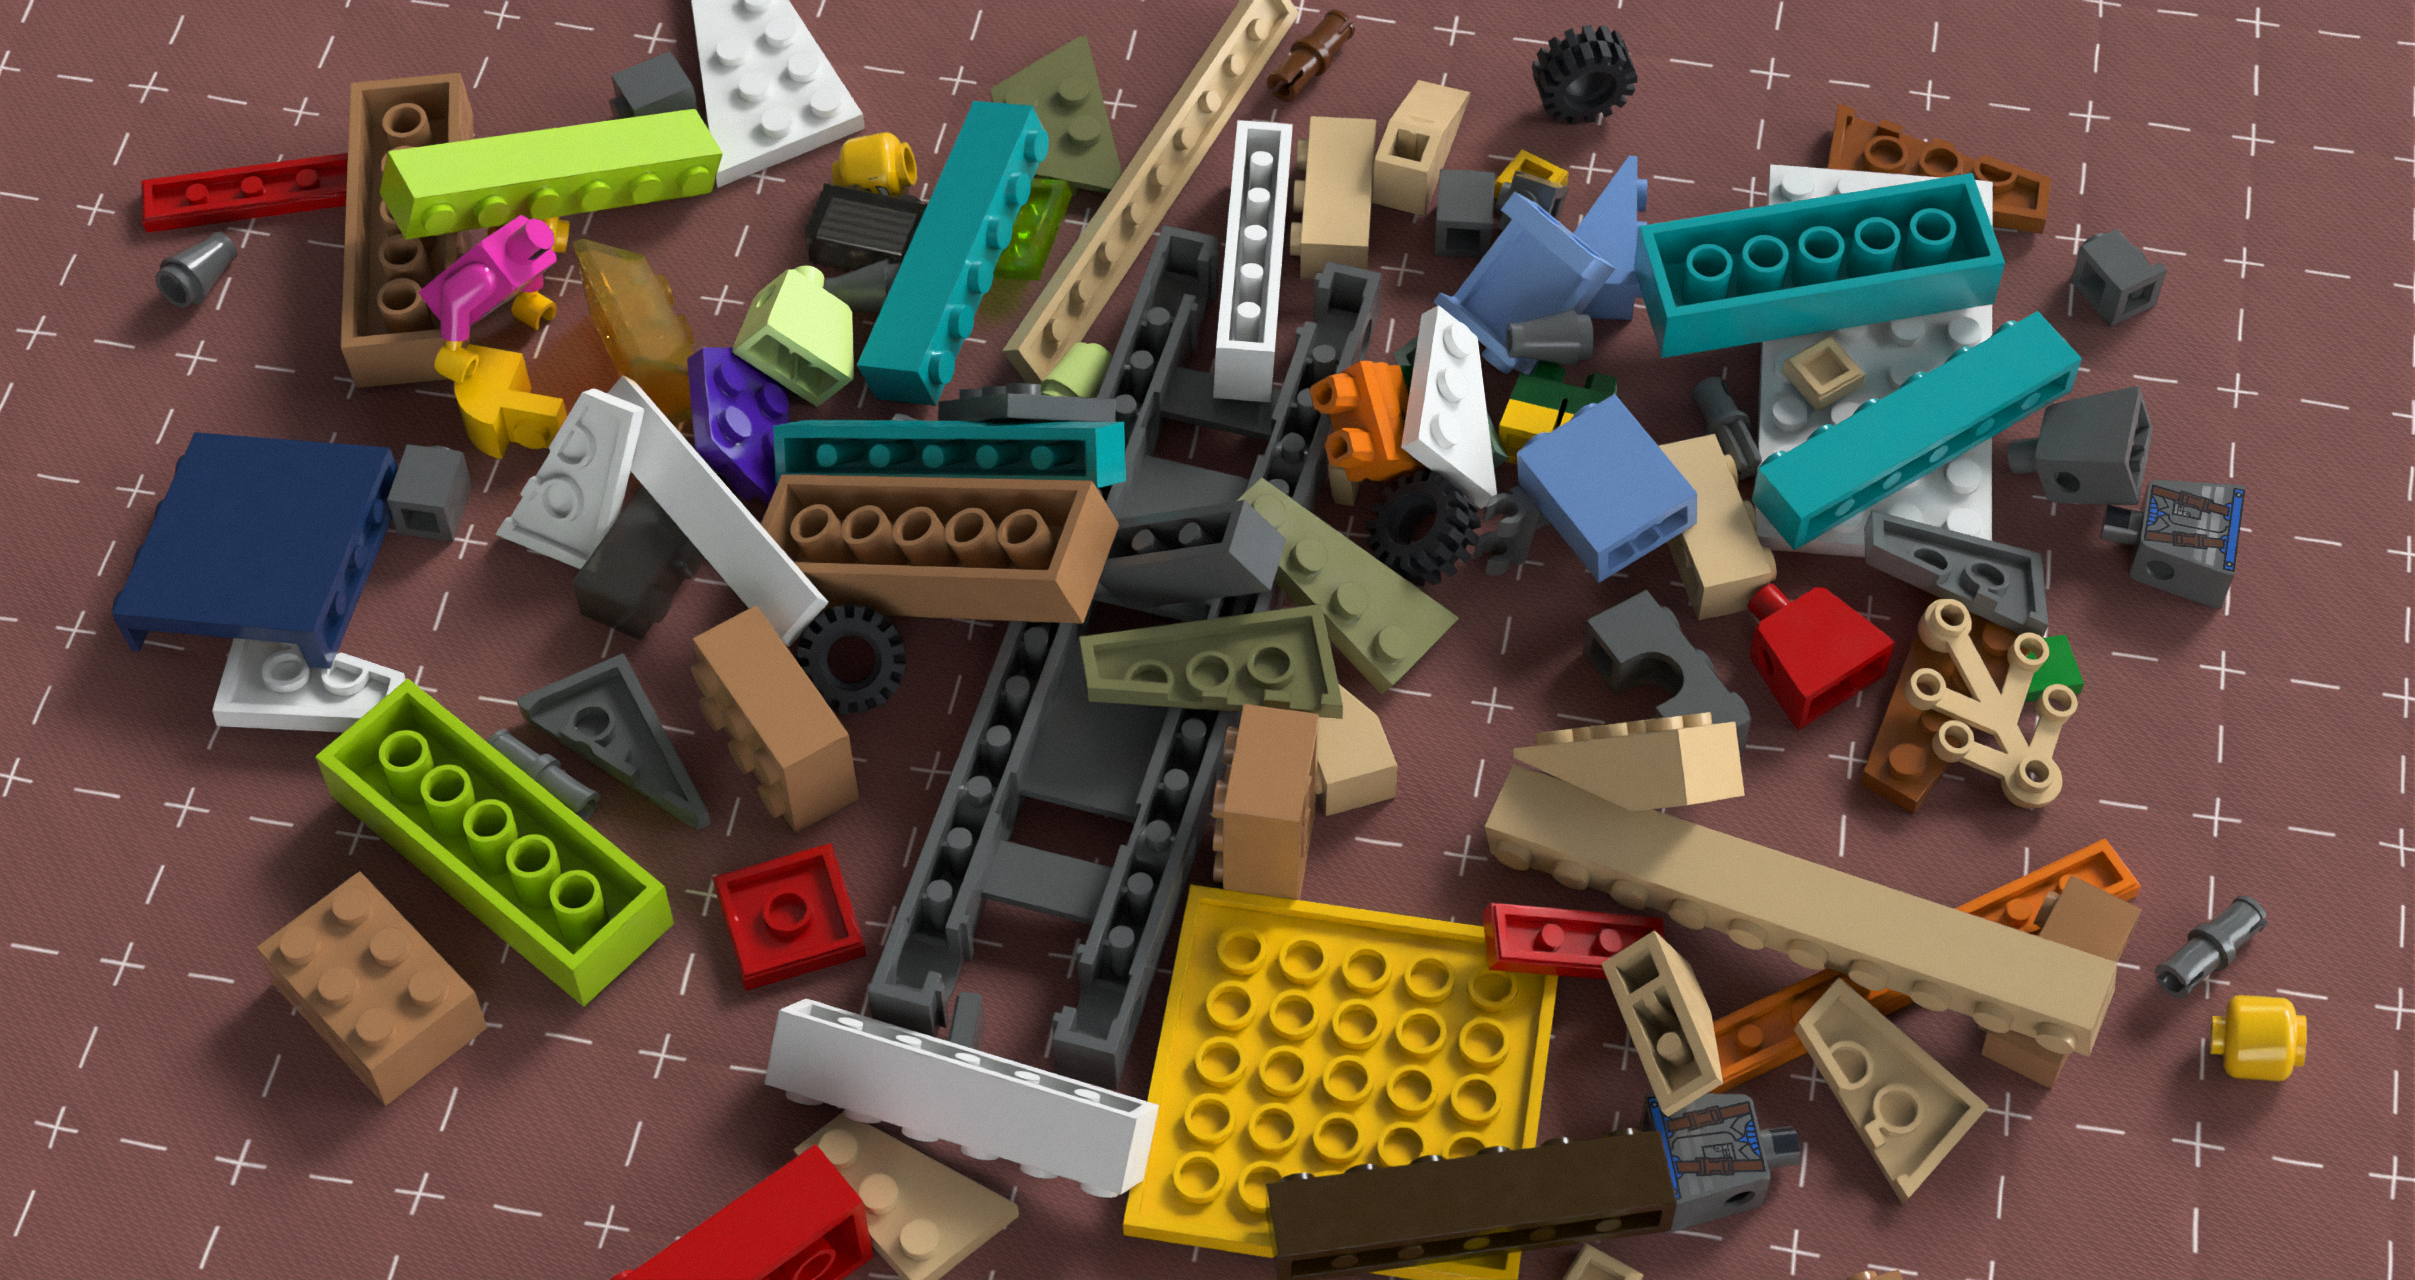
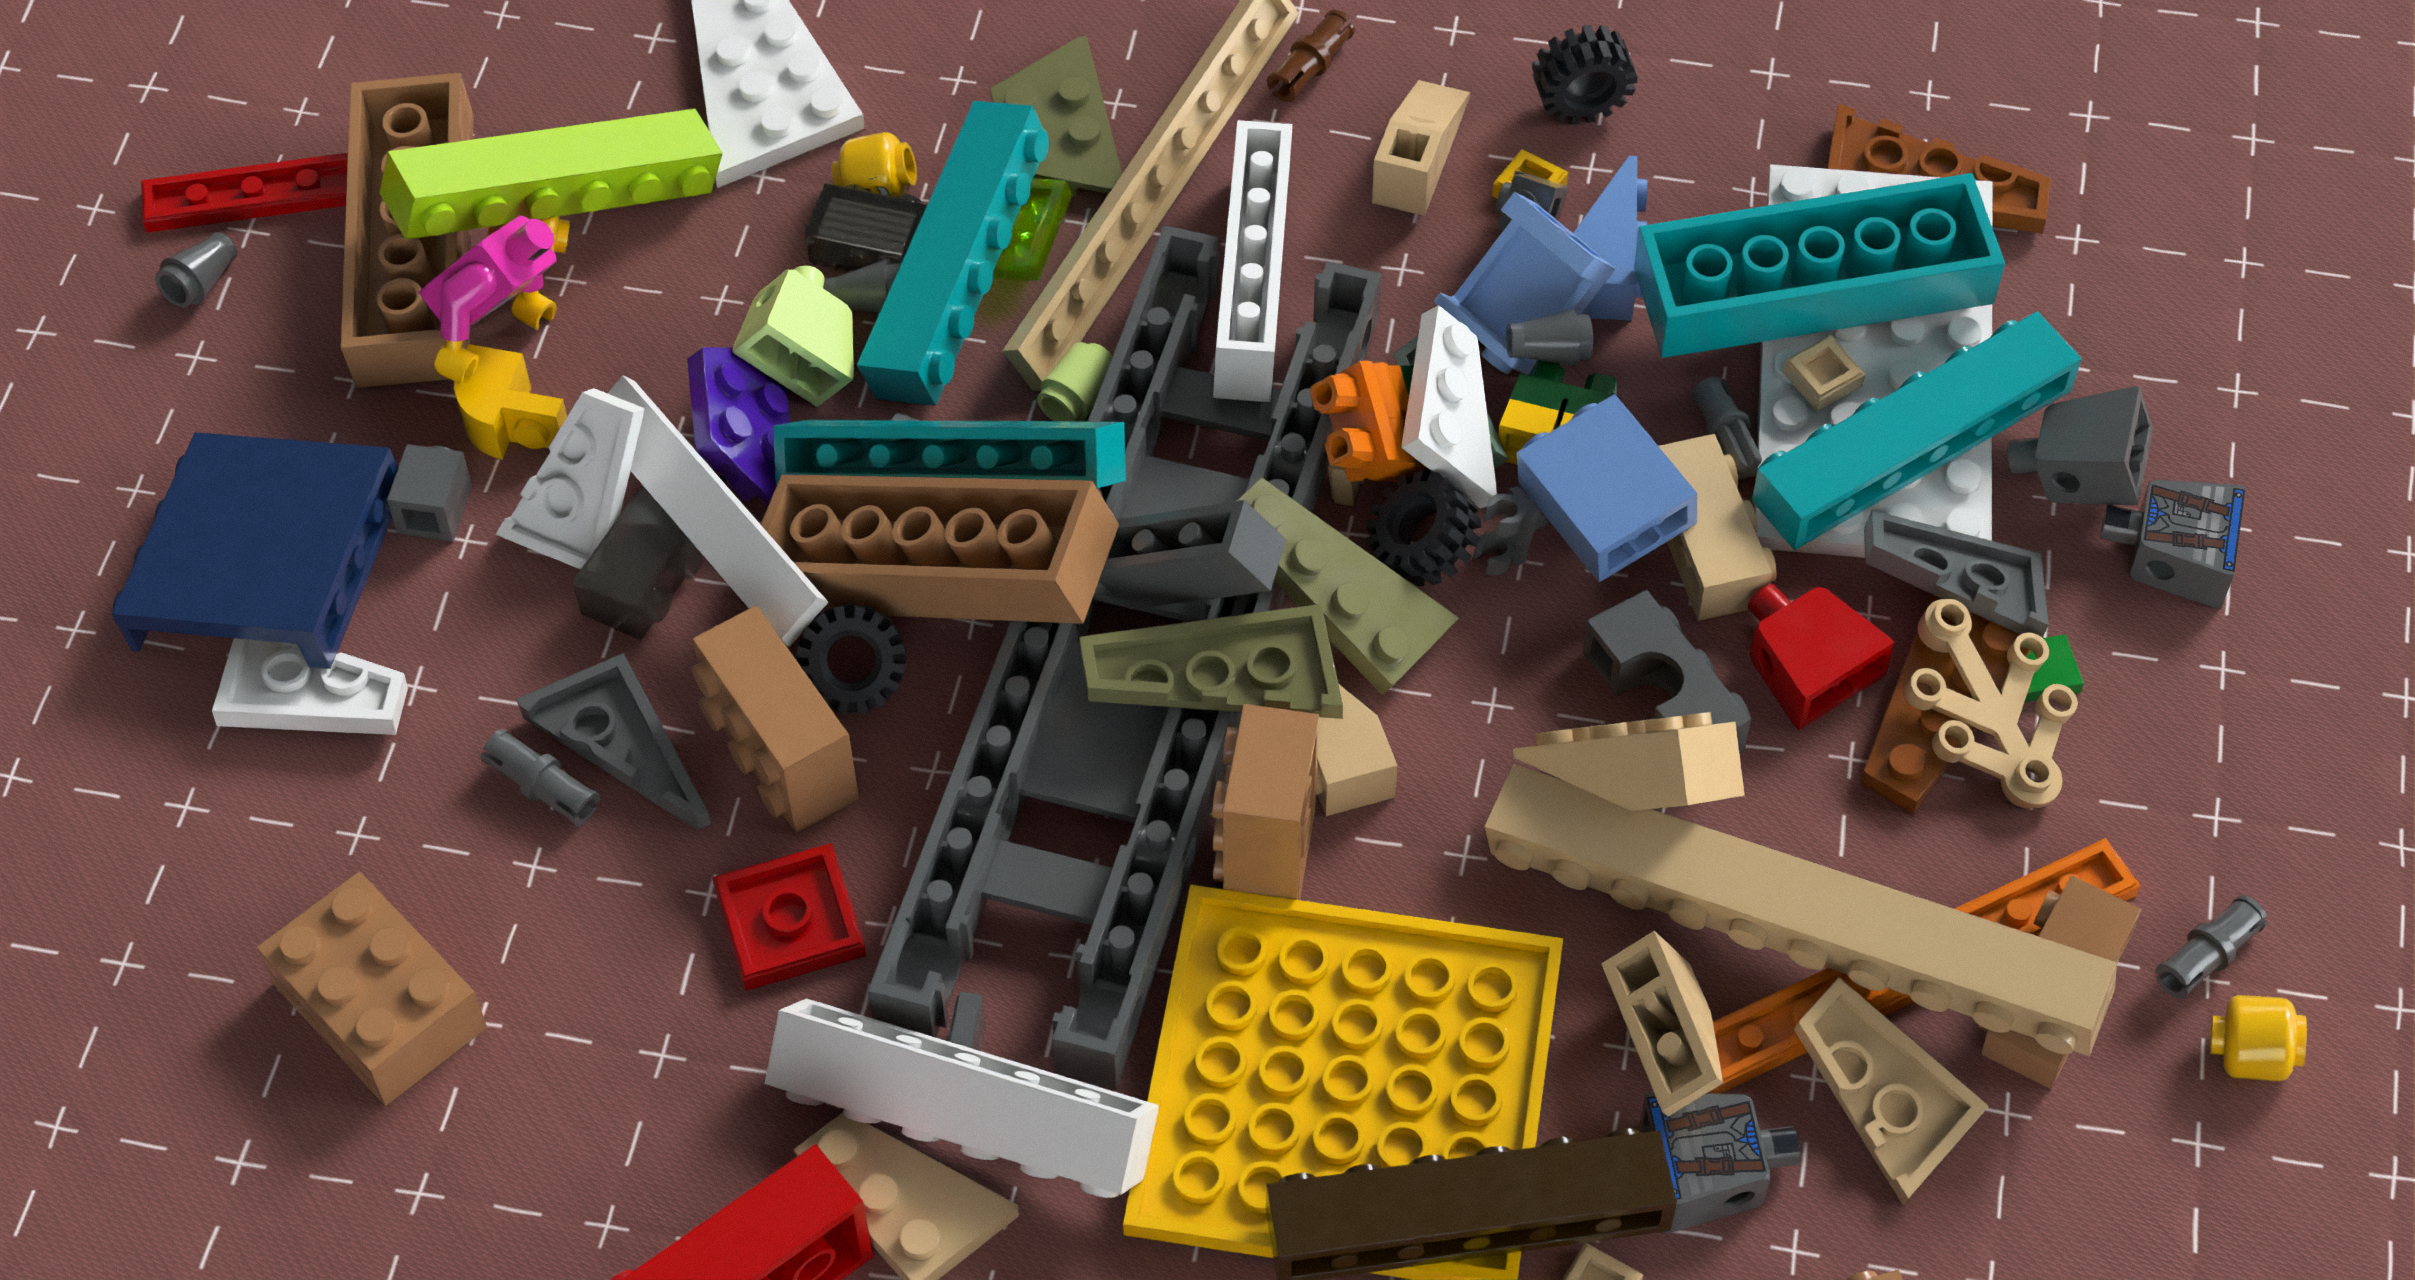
(496, 841): lime brick -> none
(638, 324): clear yellow slope -> none
(652, 88): dark grey brick -> none
(1023, 403): dark grey wing -> none
(1334, 195): tan brick -> none
(1464, 213): dark grey brick -> none
(1559, 939): red tile -> none
(2116, 277): dark grey brick -> none

